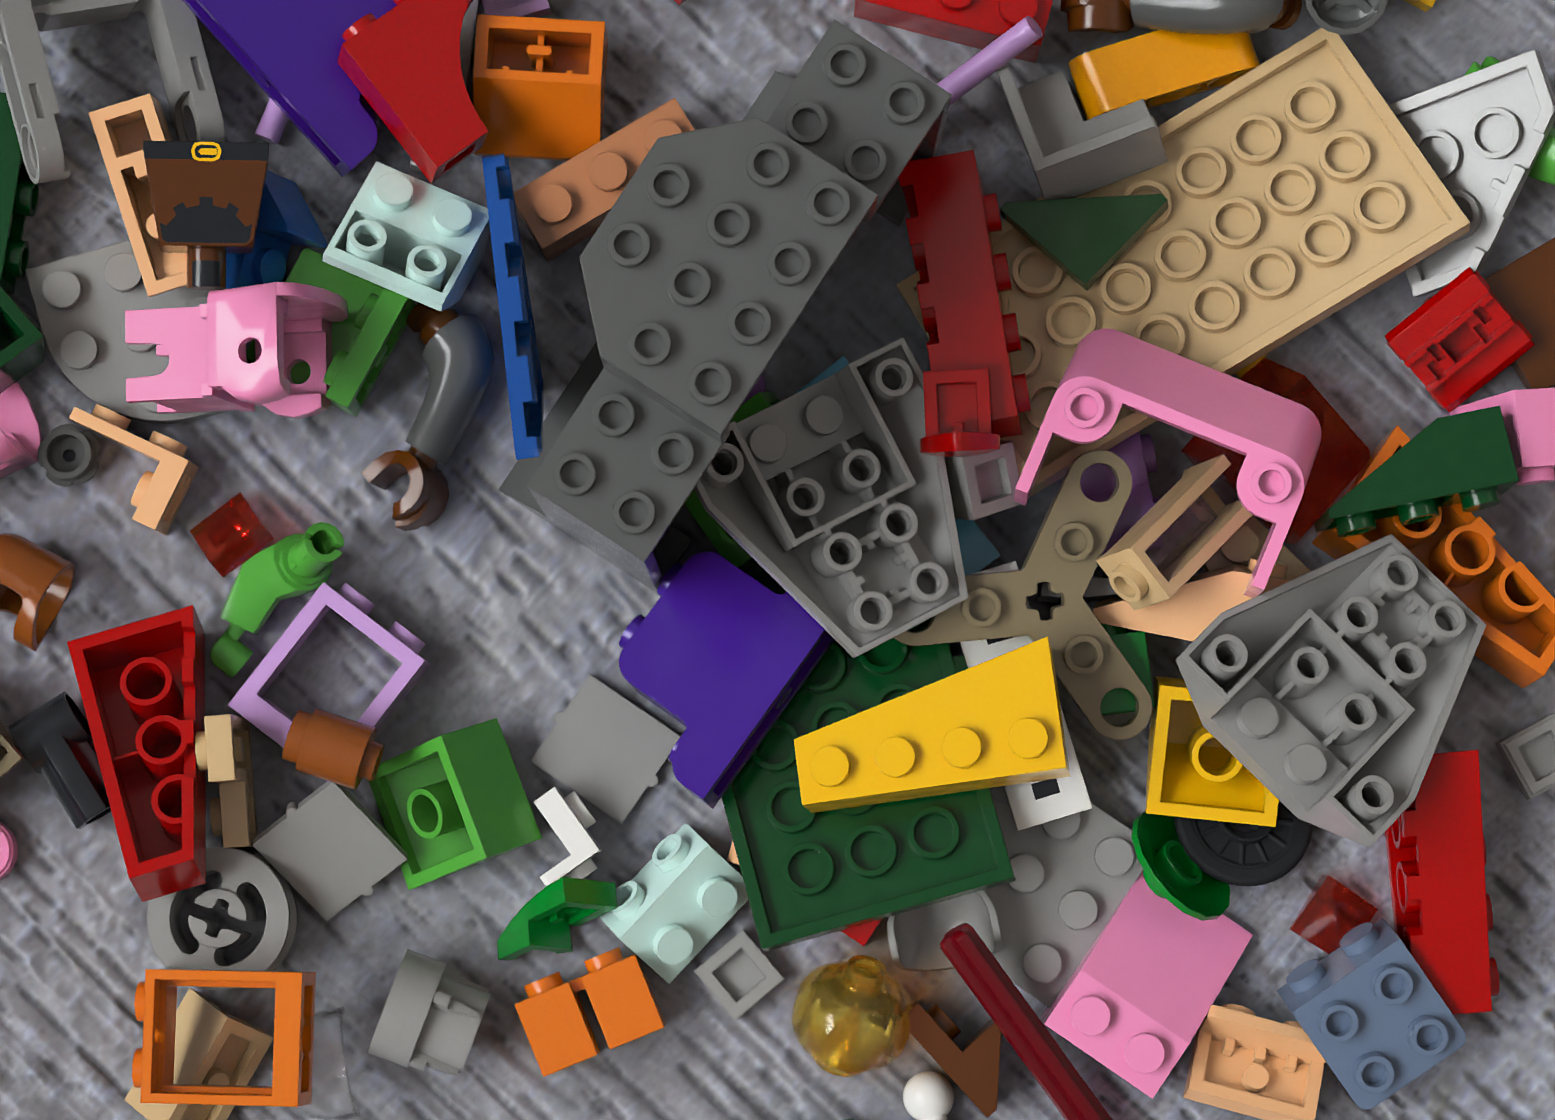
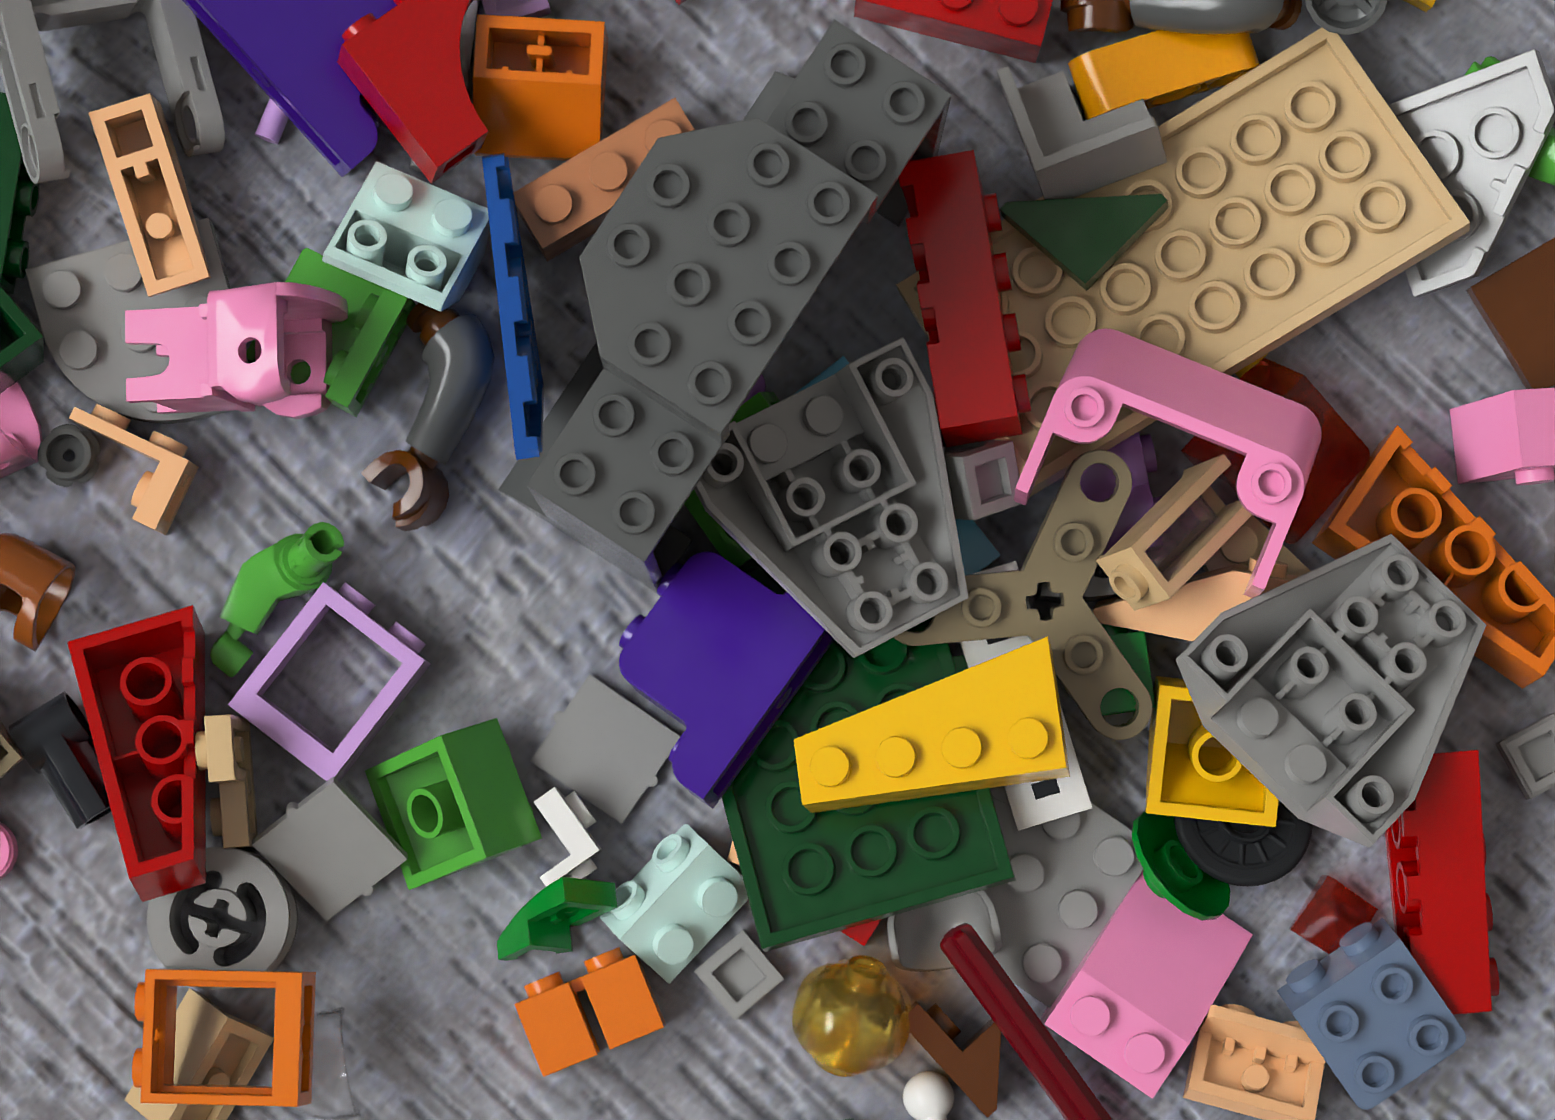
(206, 202): torso -> none
(231, 535): clear red plate -> none
(282, 222): blue slope -> none
(333, 748): dark orange brick -> none
(429, 1016): light grey piece -> none
(958, 413): red tile -> none
(991, 58): lavender bar -> none
(1447, 463): dark green slope -> none
(1459, 339): red piece -> none

